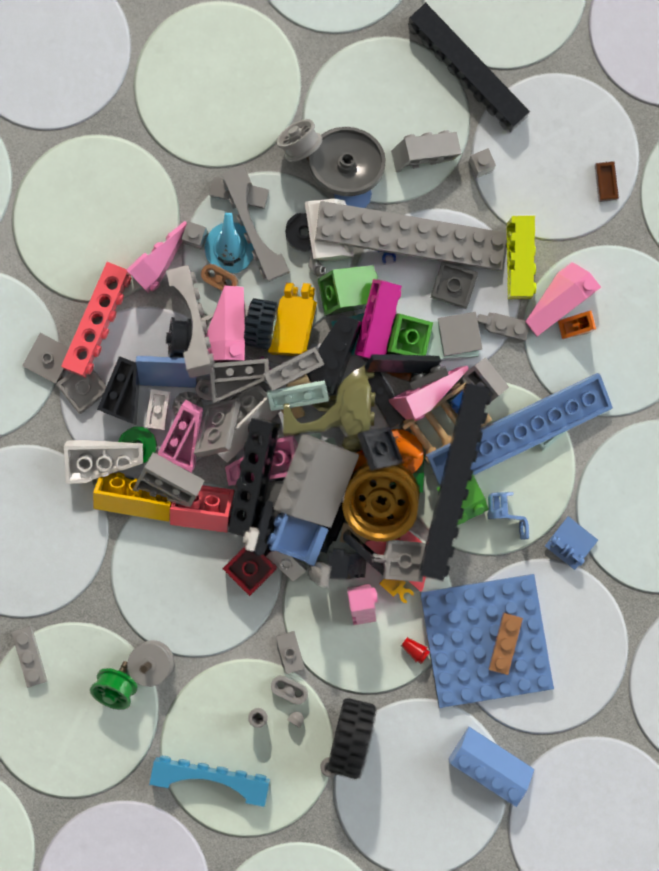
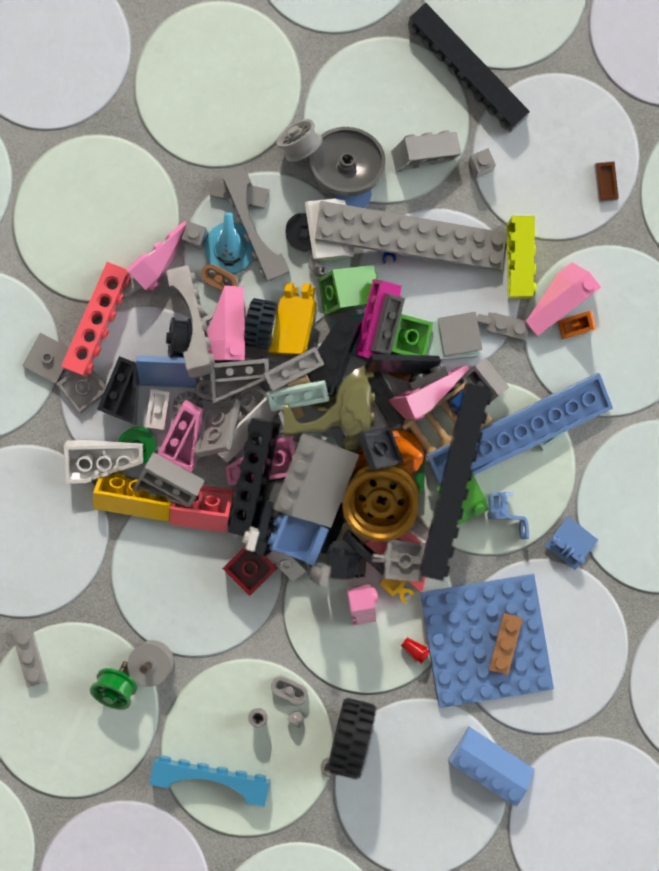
(290, 652): light grey plate -> none
(387, 324): none -> dark grey tile
(454, 285): dark grey plate -> none

